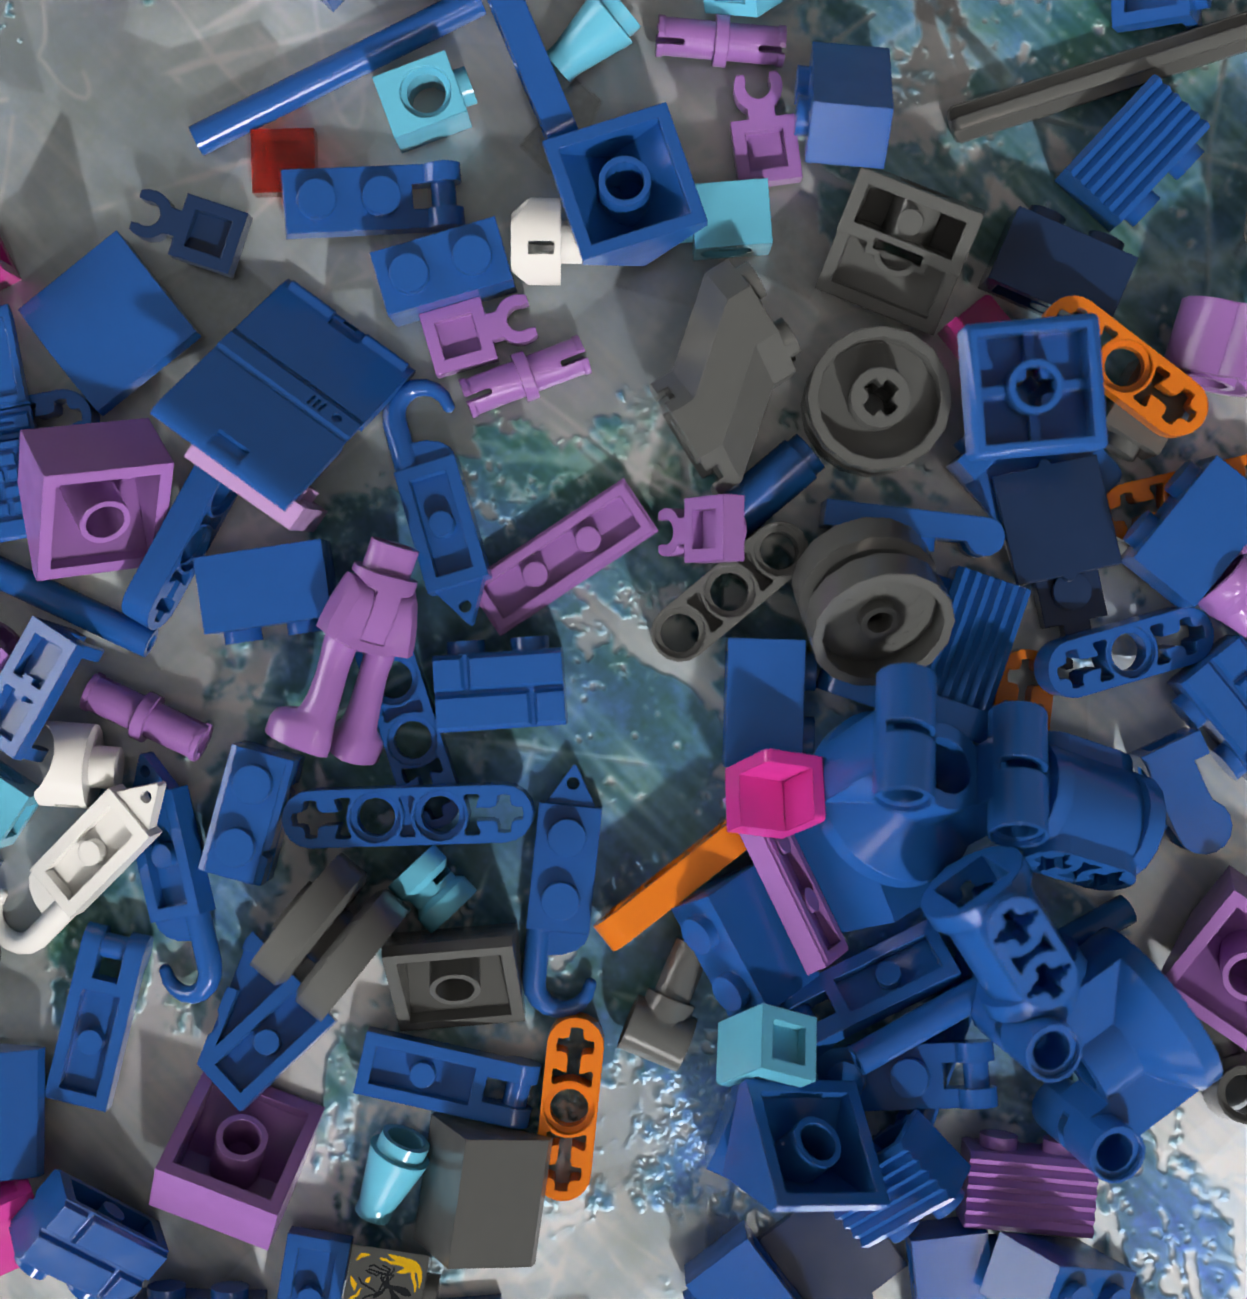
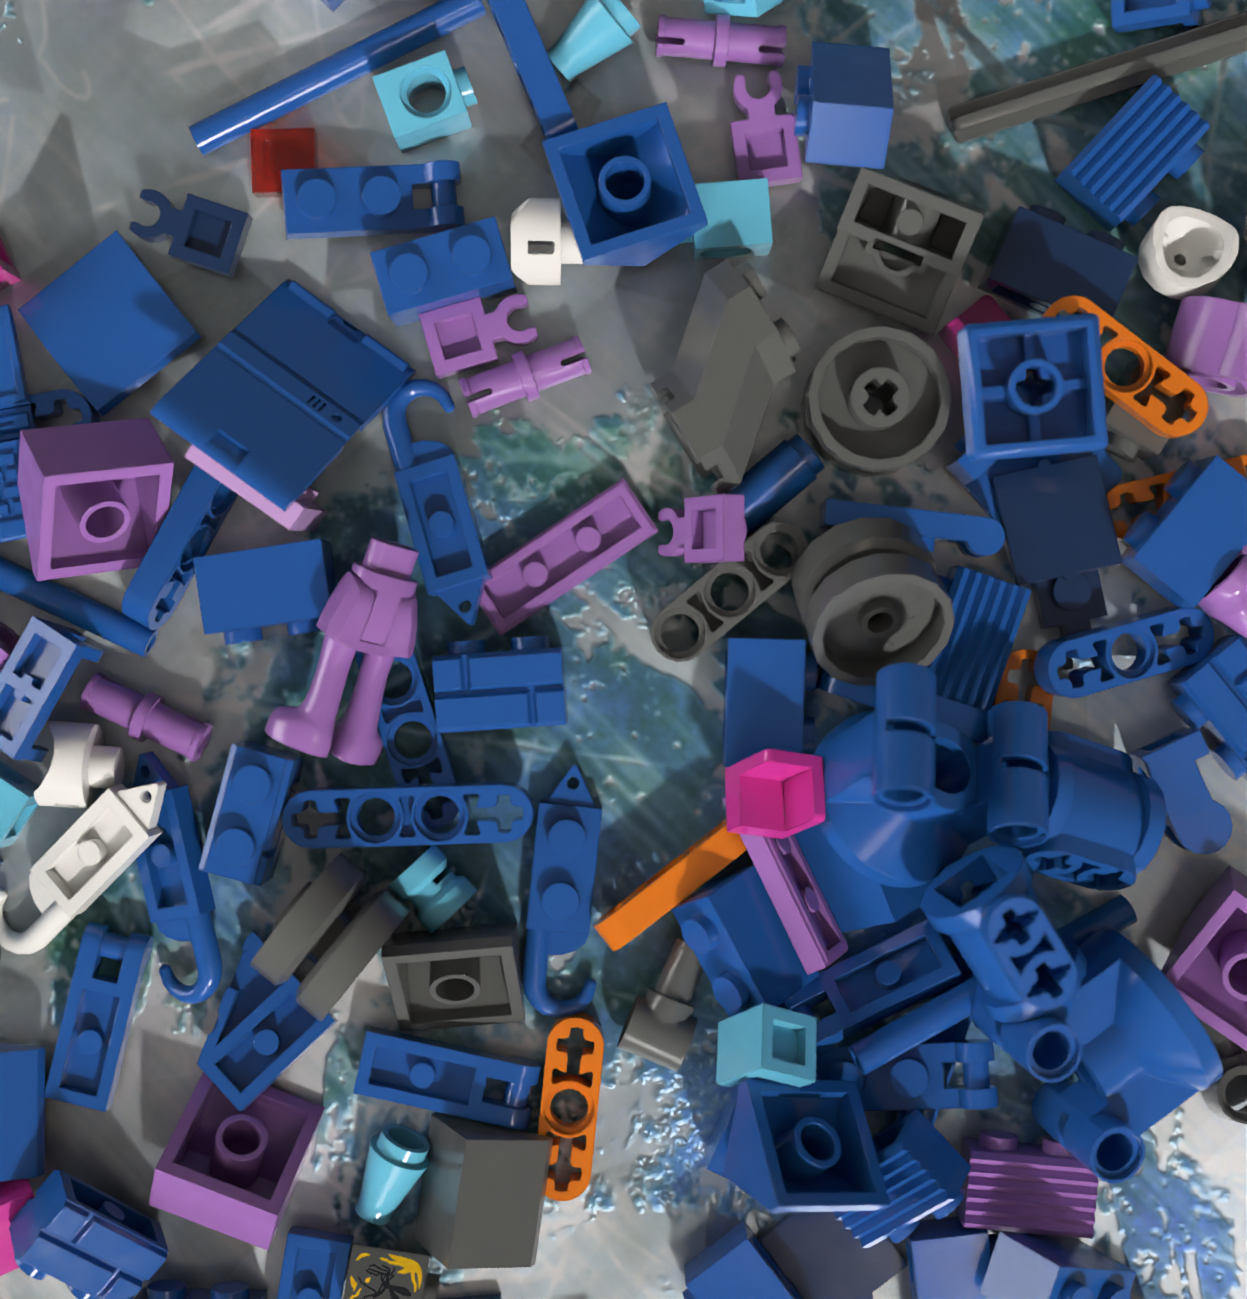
(1187, 252): none -> white piece

